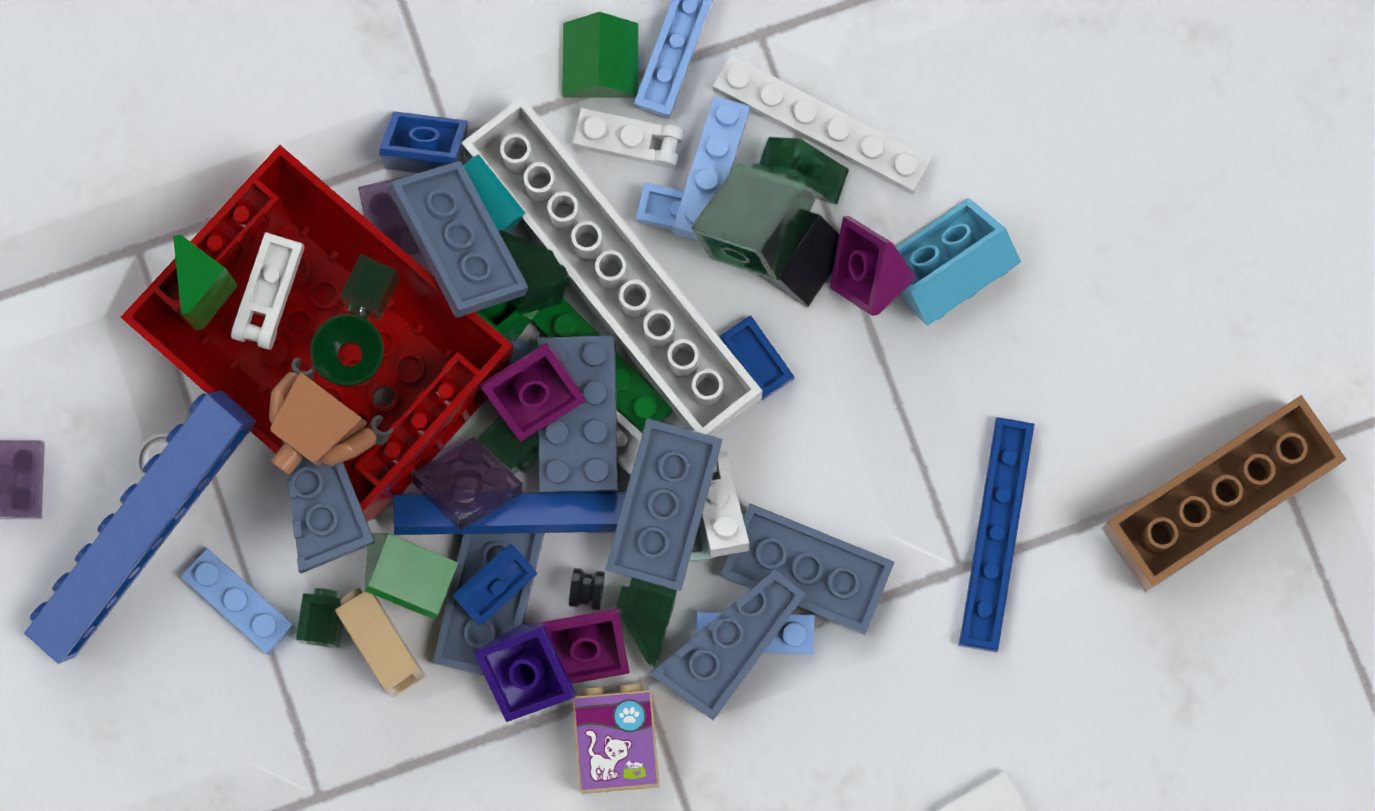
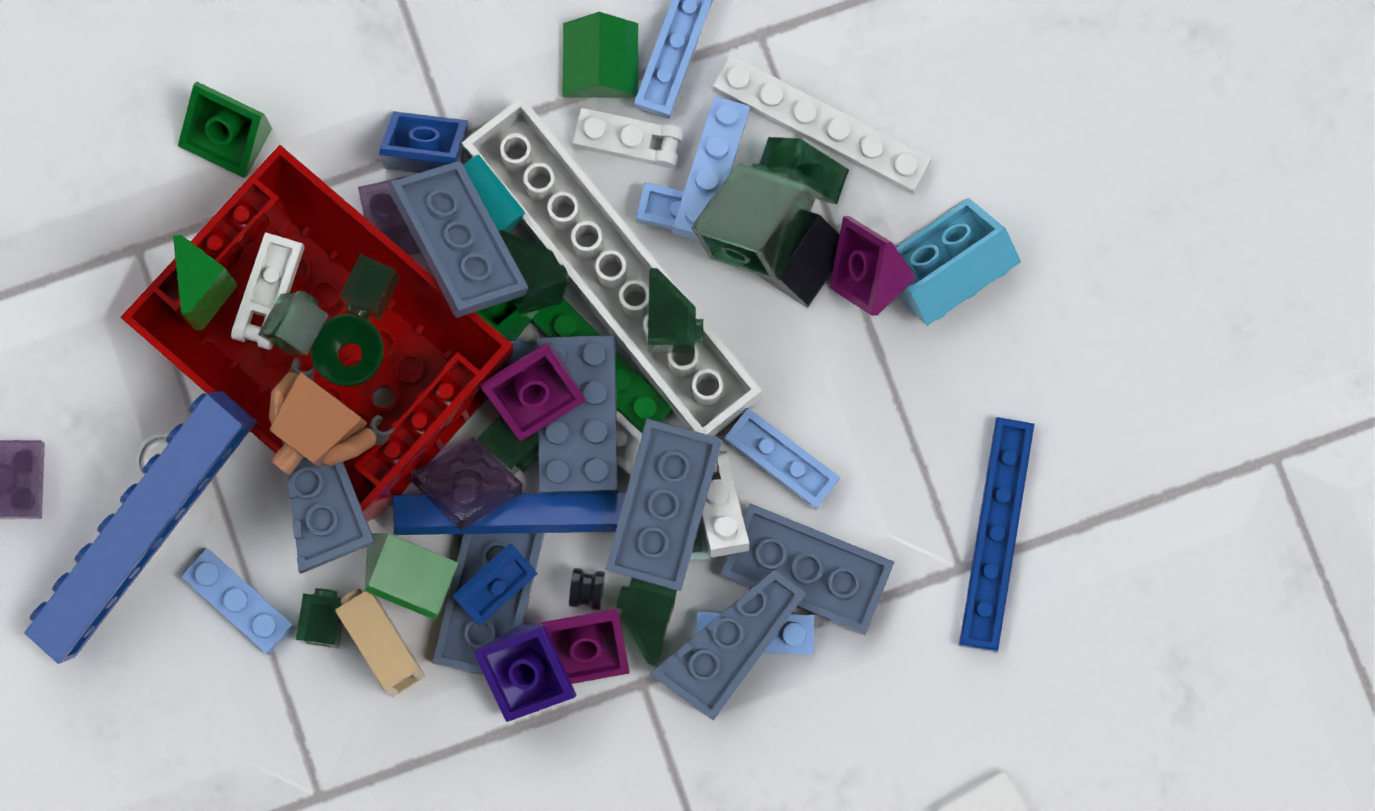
(223, 130): none -> green slope
(294, 323): none -> clear green brick
(615, 740): brick -> none
(671, 318): none -> clear green slope
(757, 356): blue tile -> none
(782, 458): none -> light blue plate
(1223, 493): medium nougat brick -> none

